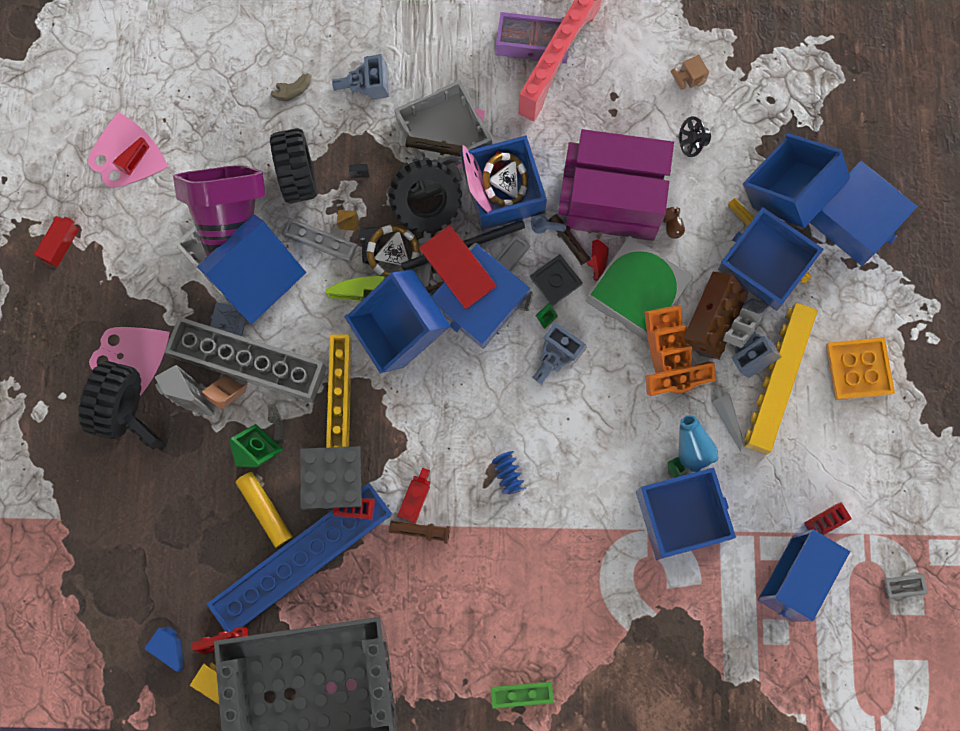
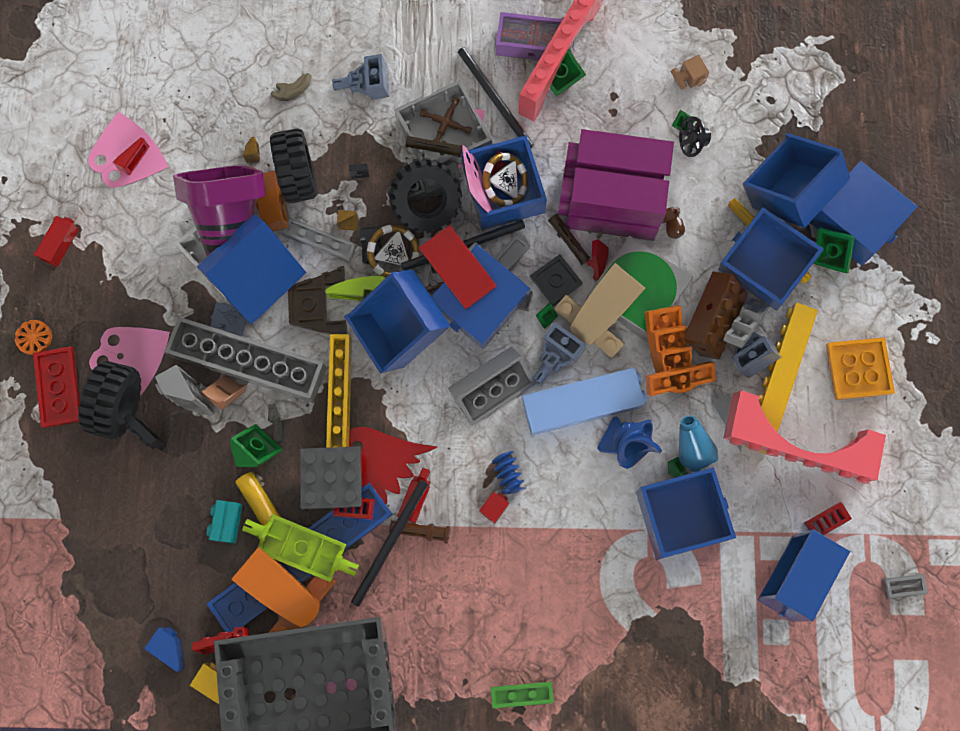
(33, 337): none -> orange wheel
(57, 387): none -> red plate
(224, 522): none -> teal brick
(252, 151): none -> pearl gold slope
(272, 206): none -> orange brick
(281, 591): none -> orange slope
(301, 547): none -> lime plate
(308, 303): none -> dark brown wing
(385, 459): none -> red piece
(389, 543): none -> black piece
(446, 120): none -> reddish brown piece
(491, 385): none -> light grey slope
(493, 95): none -> black piece
(494, 507): none -> red brick
(541, 224): sand blue plate -> none
(567, 74): none -> green slope
(584, 401): none -> light blue brick
(602, 309): none -> tan slope
(629, 441): none -> blue helmet
(681, 117): none -> green slope
(751, 428): none -> coral arch
(836, 250): none -> green slope

